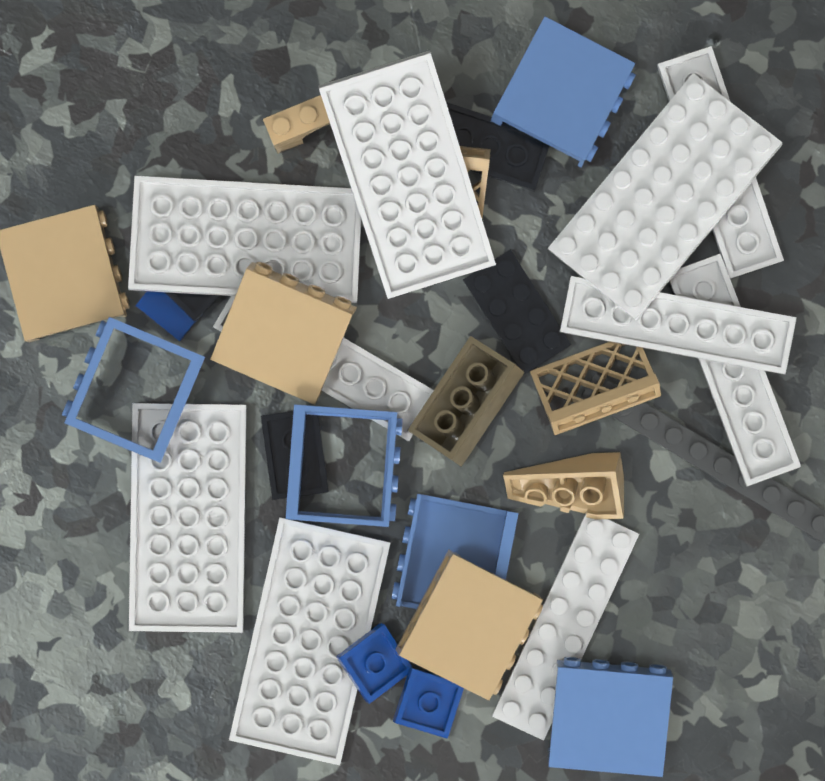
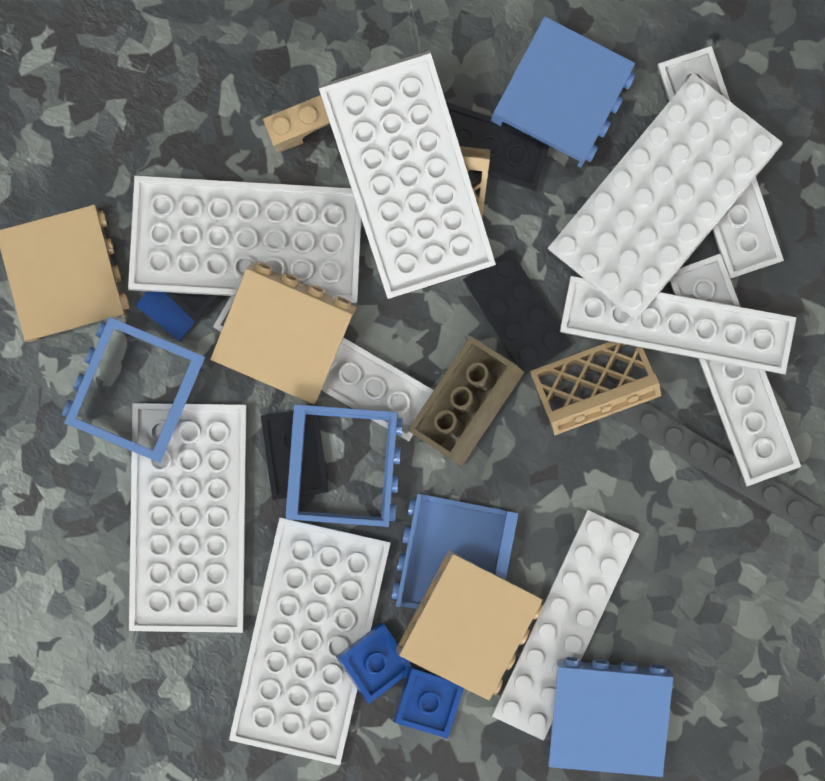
(578, 484): tan wedge -> none

